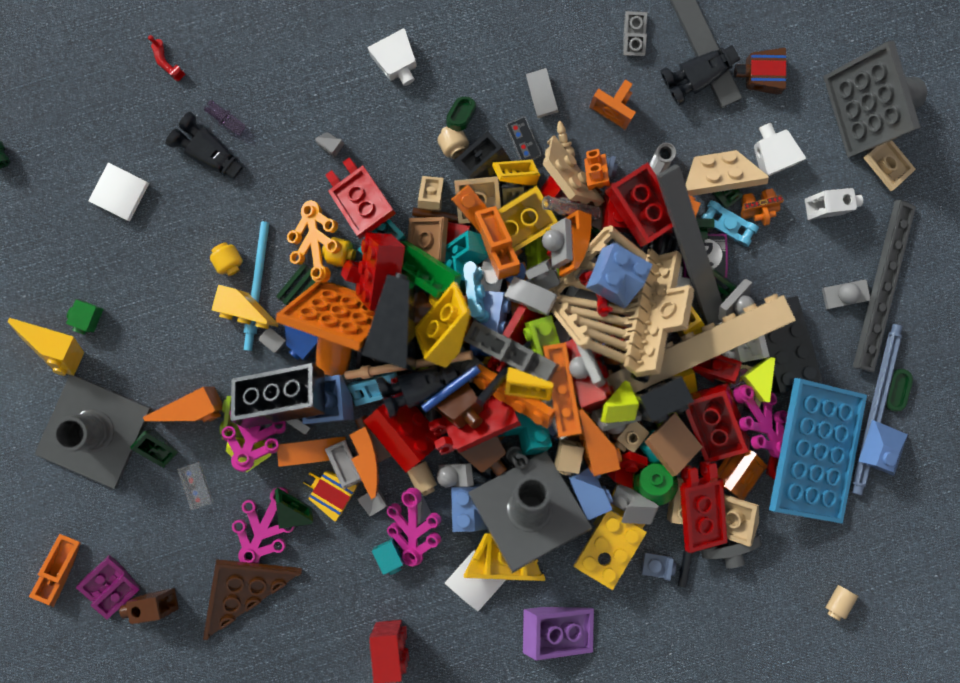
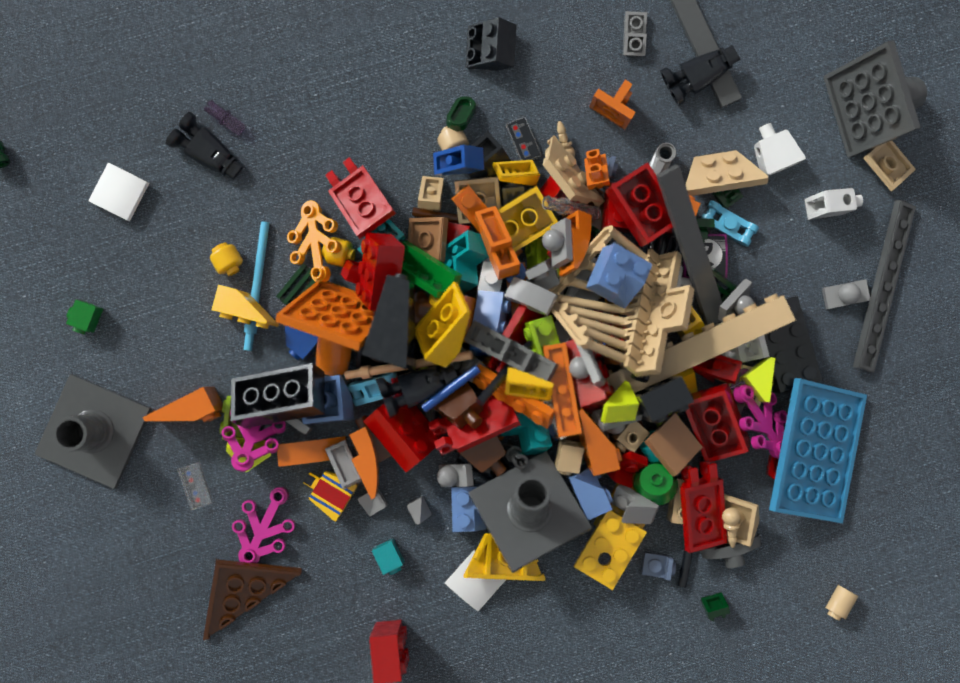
(55, 348): yellow slope -> none
(55, 570): orange slope -> none
(108, 587): magenta slope -> none
(150, 606): reddish brown torso -> none
(154, 448): dark green slope -> none
(158, 50): red piece -> none
(272, 340): light grey slope -> none
(291, 511): dark green slope -> none
(330, 143): light grey slope -> none
(394, 57): white torso -> none
(412, 553): dark pink plant -> none
(422, 478): tan brick -> none
(458, 160): none -> blue slope
(475, 292): medium azure plate -> none
(491, 45): none -> black slope
(542, 93): light grey slope -> none
(557, 632): medium lavender slope -> none
(602, 304): red piece -> none
(715, 606): none -> dark green tile
(731, 518): none -> tan bar
(741, 473): orange bracket -> none
(761, 209): orange hips -> none
(764, 71): torso -> none
(879, 399): sand blue piece -> none
(883, 447): medium blue slope -> none
(899, 390): dark green tile -> none

